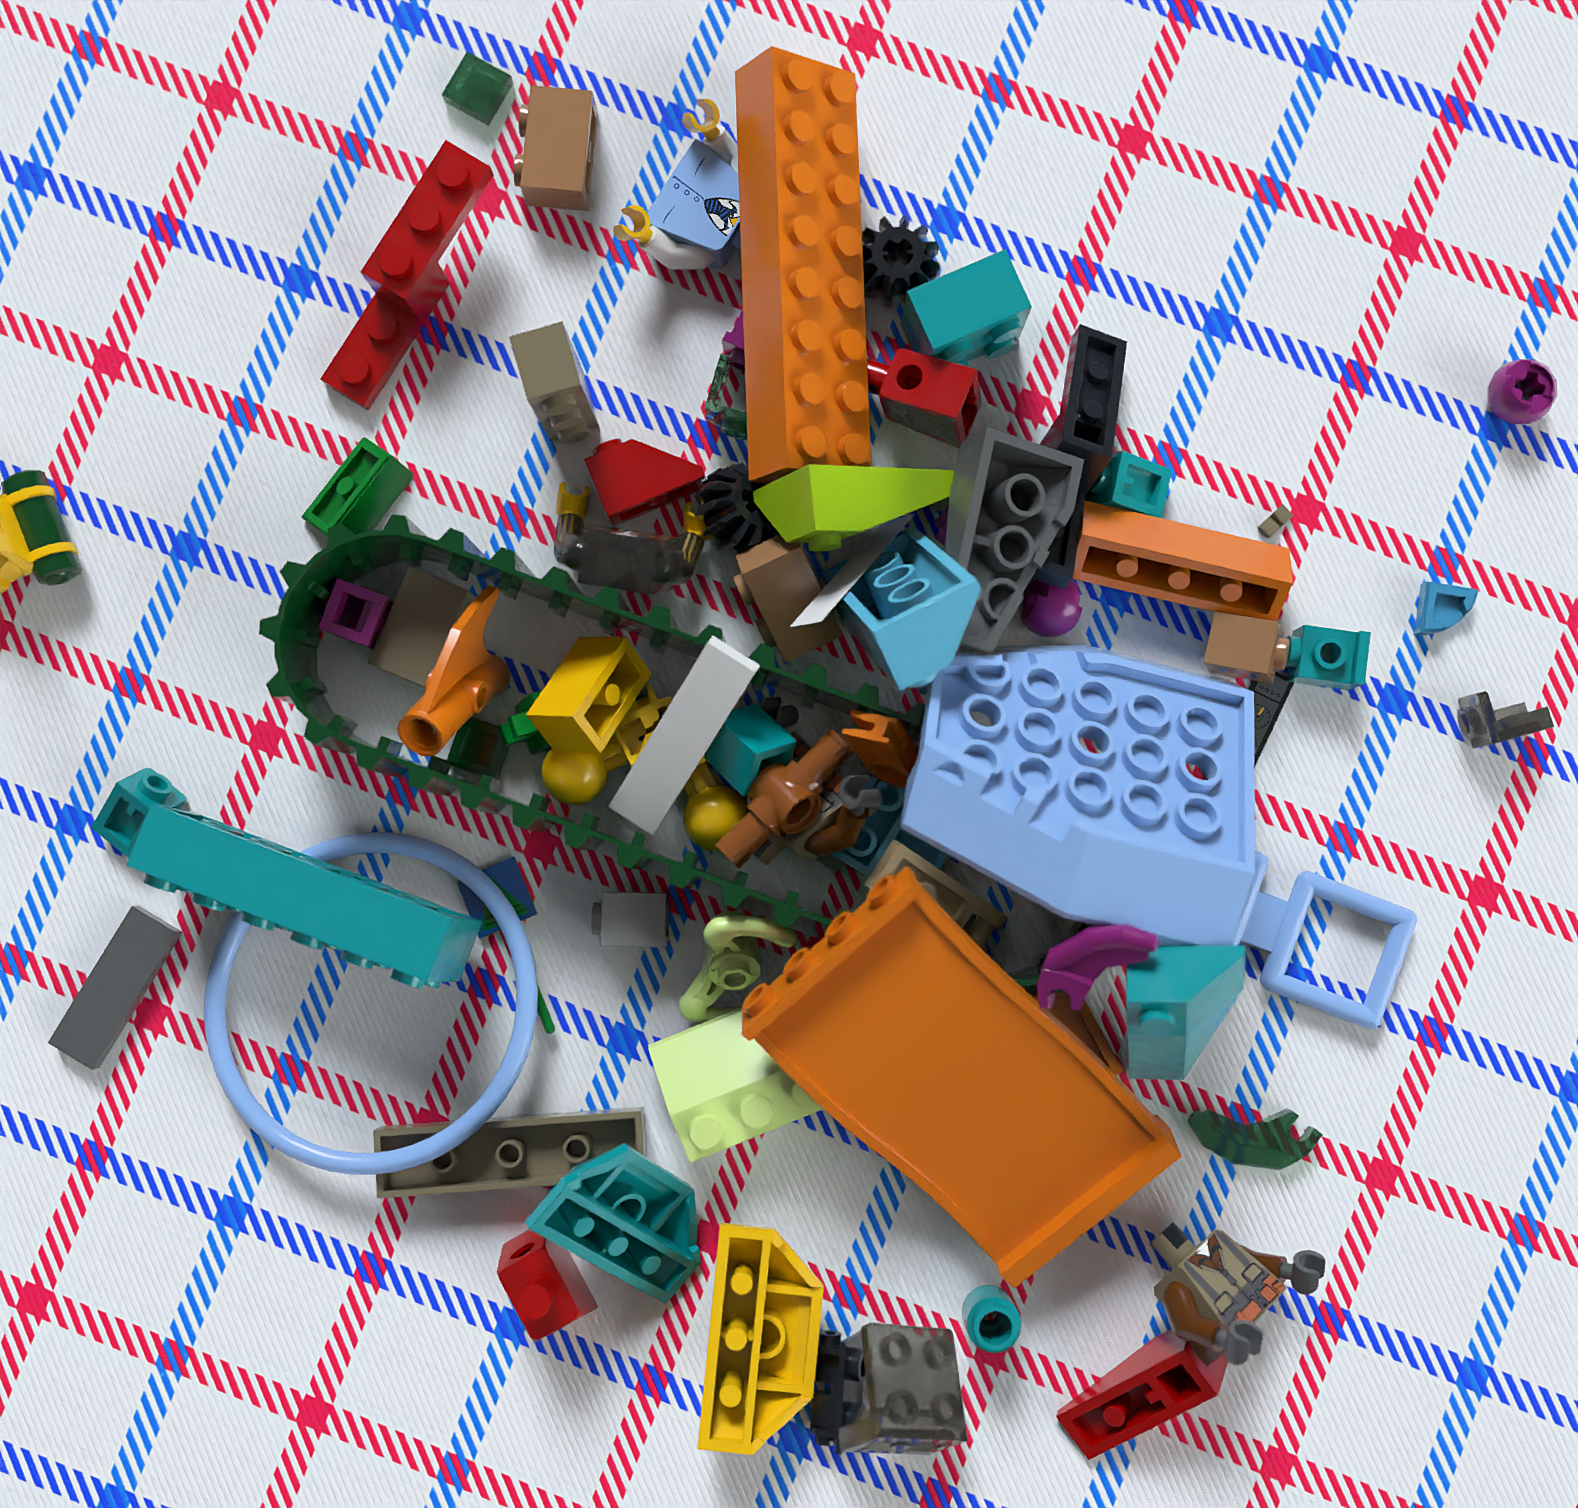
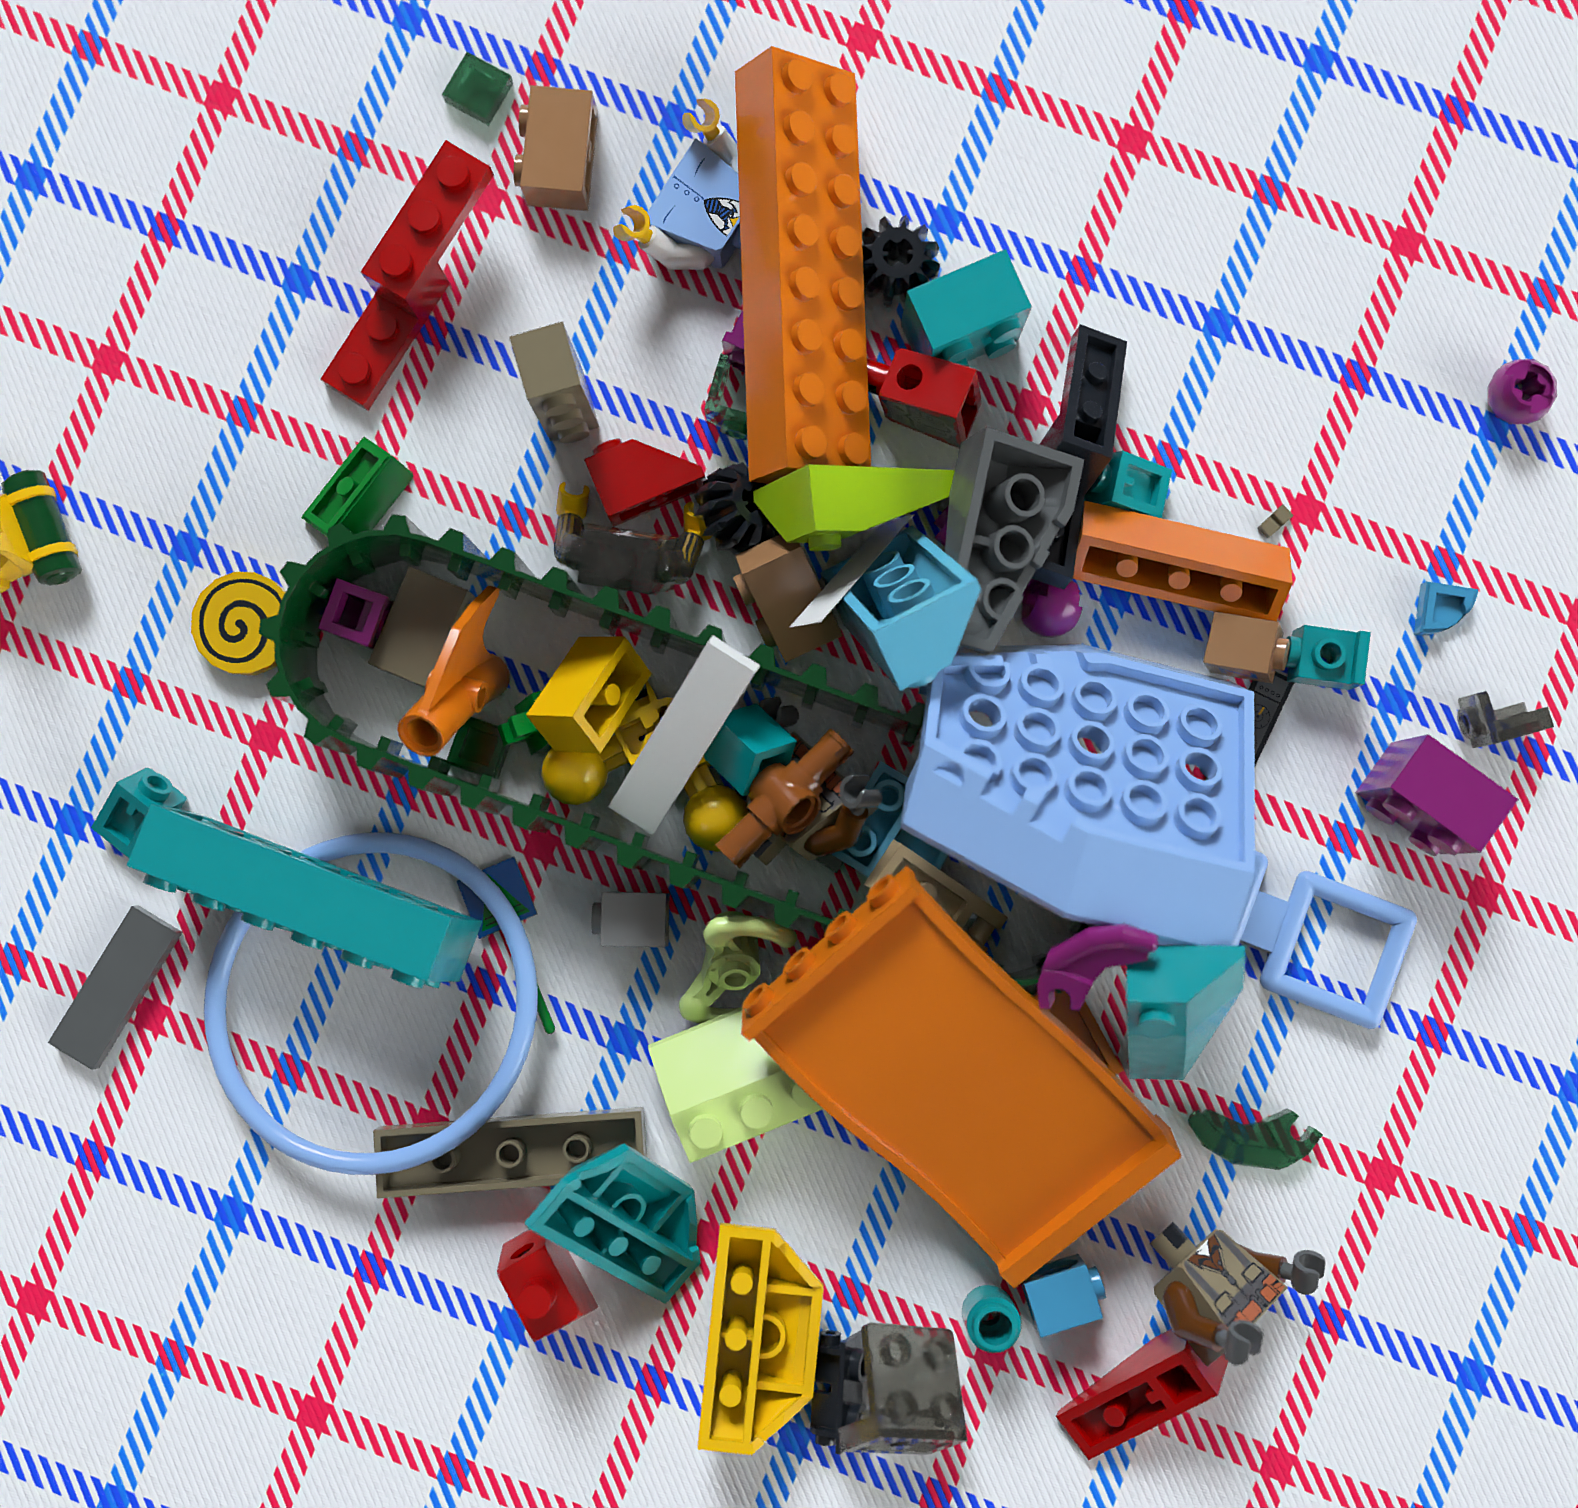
(228, 622): none -> yellow tile
(883, 747): orange piece -> none
(1063, 1295): none -> dark azure brick
(1435, 797): none -> magenta brick

